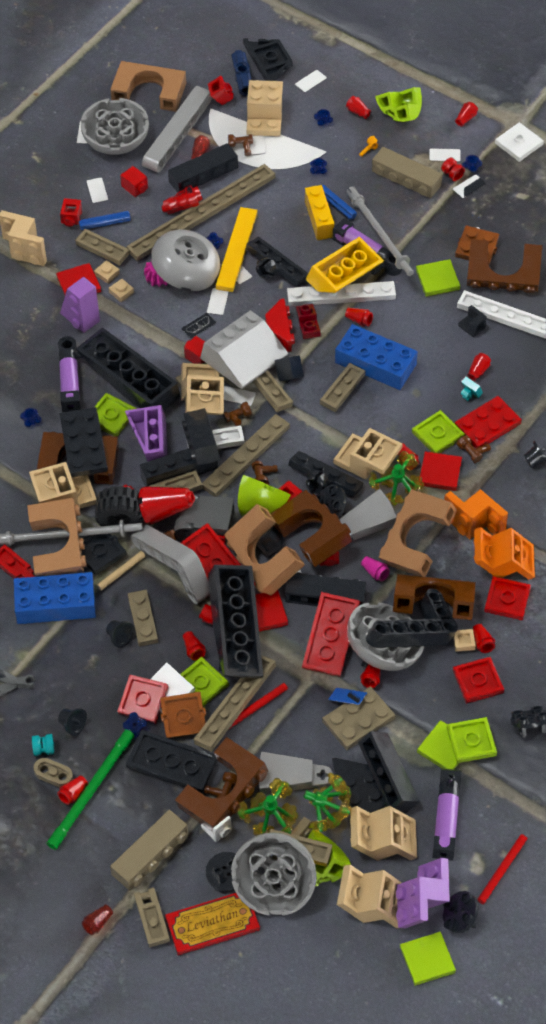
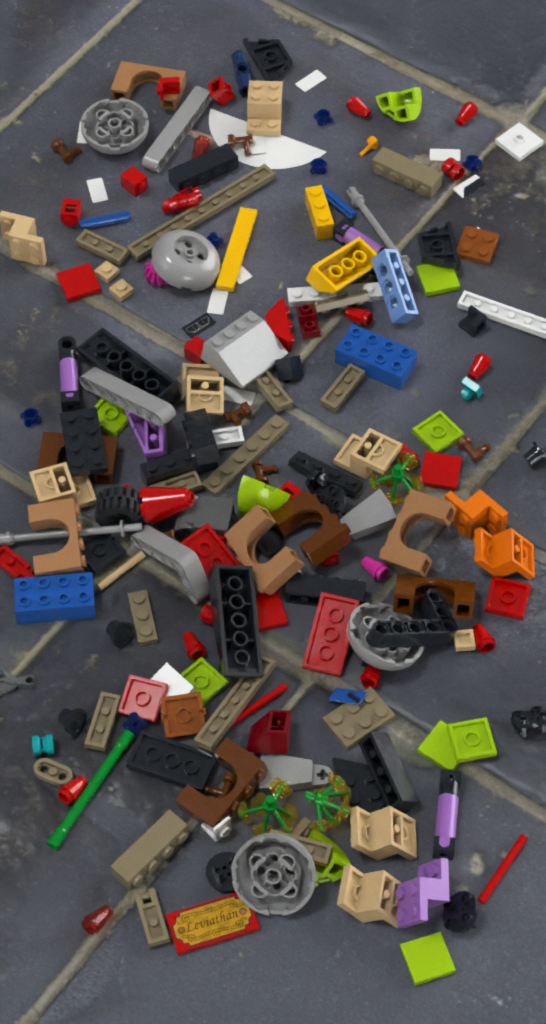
(67, 155): none -> reddish brown piece
(81, 305): medium lavender wedge -> none
(102, 721): none -> dark tan plate
(127, 396): none -> light grey beam
(168, 85): none -> red bracket
(271, 733): none -> dark red slope
(275, 263): black plate -> none
(342, 301): none -> dark tan plate
(394, 286): none -> medium blue brick
(438, 247): none -> black wing
(478, 680): red tile -> none
(488, 422): red plate -> none
(525, 279): reddish brown arch -> none

